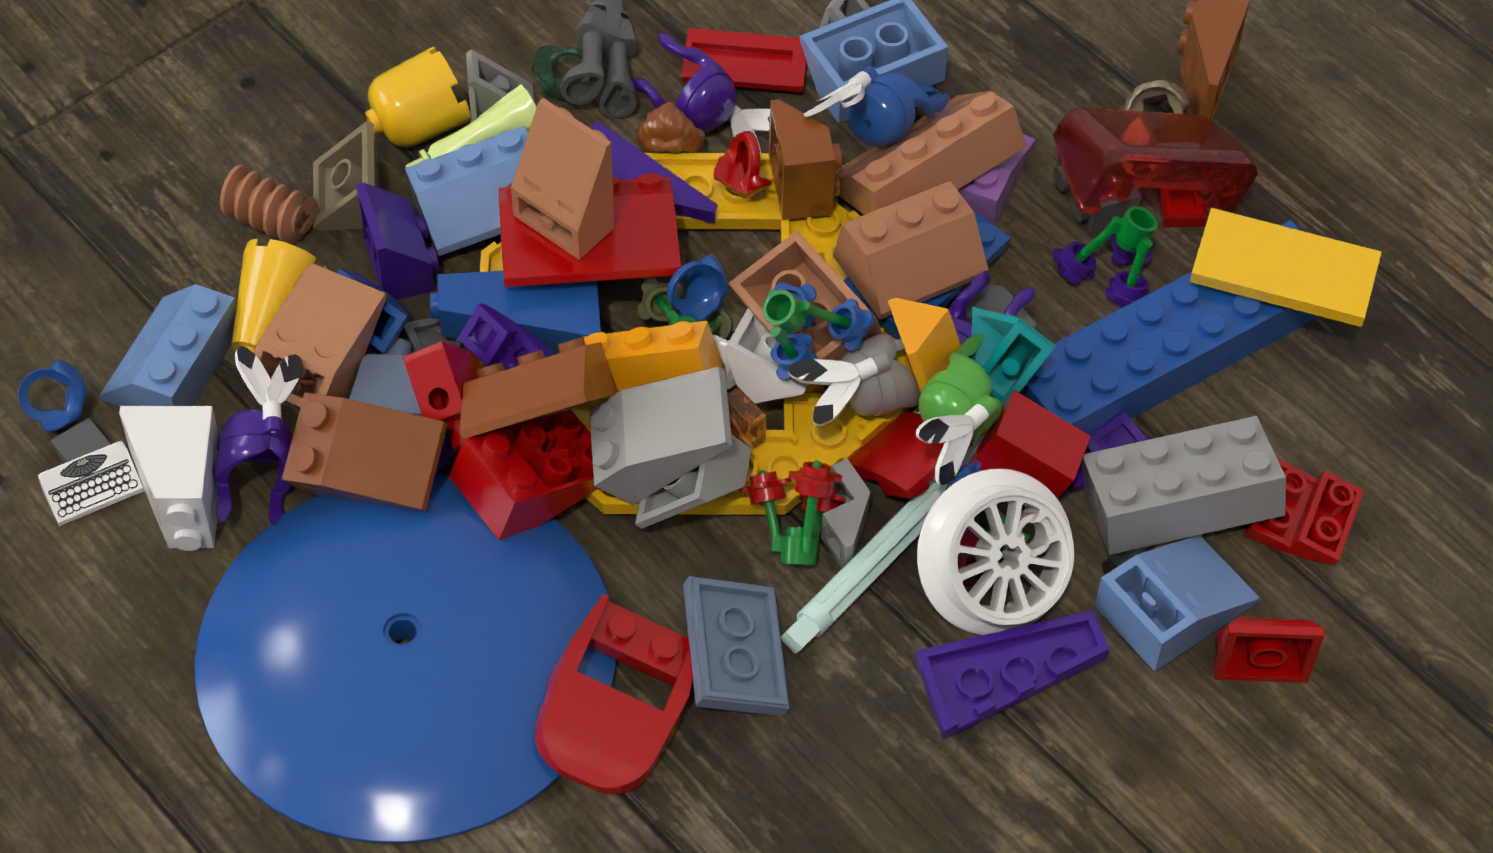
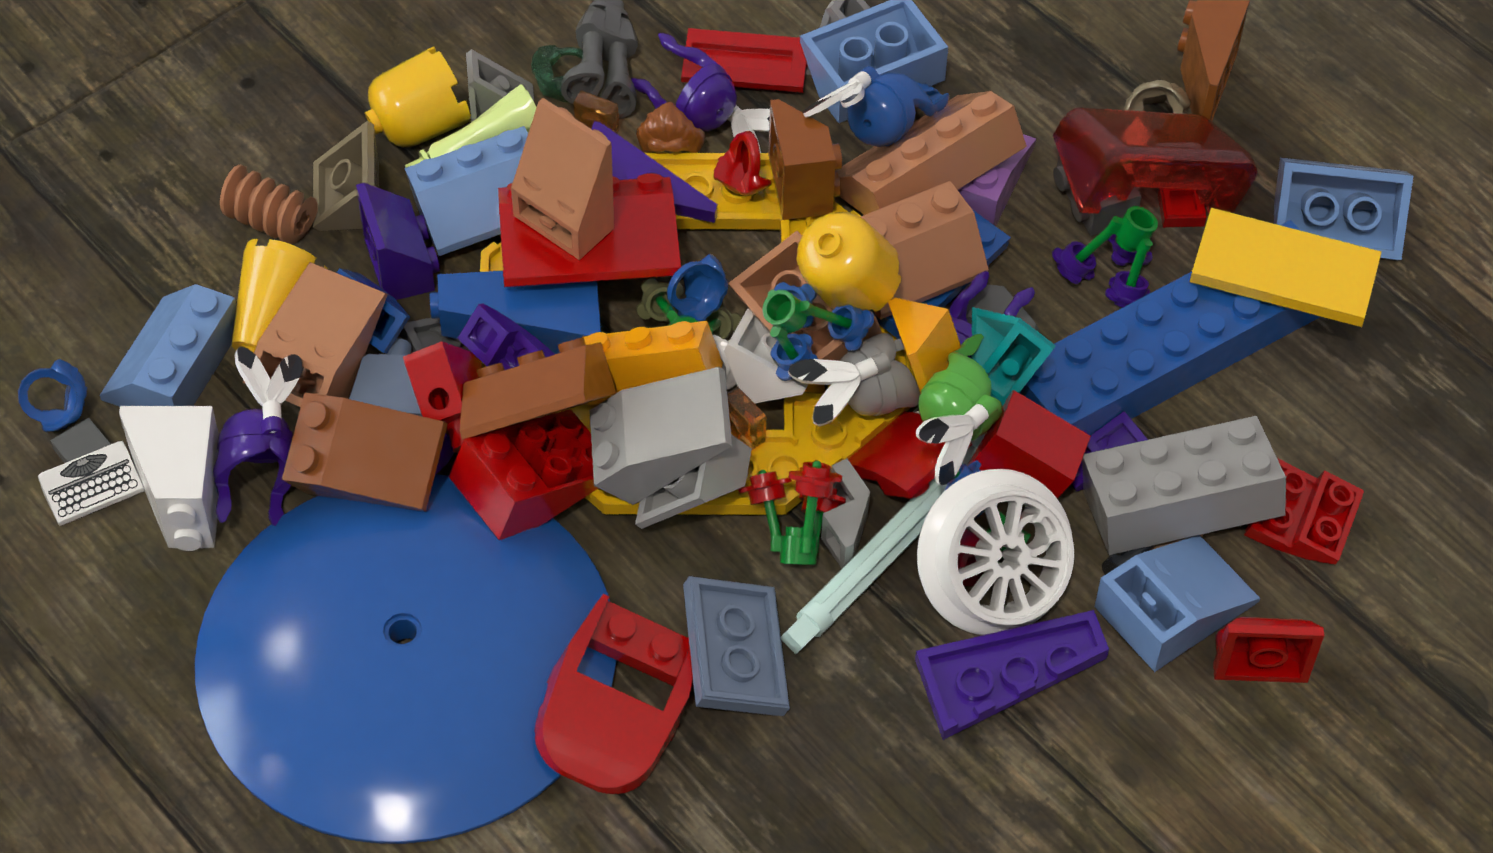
(594, 108): none -> clear orange plate
(848, 262): none -> yellow cylinder
(1345, 203): none -> medium blue slope

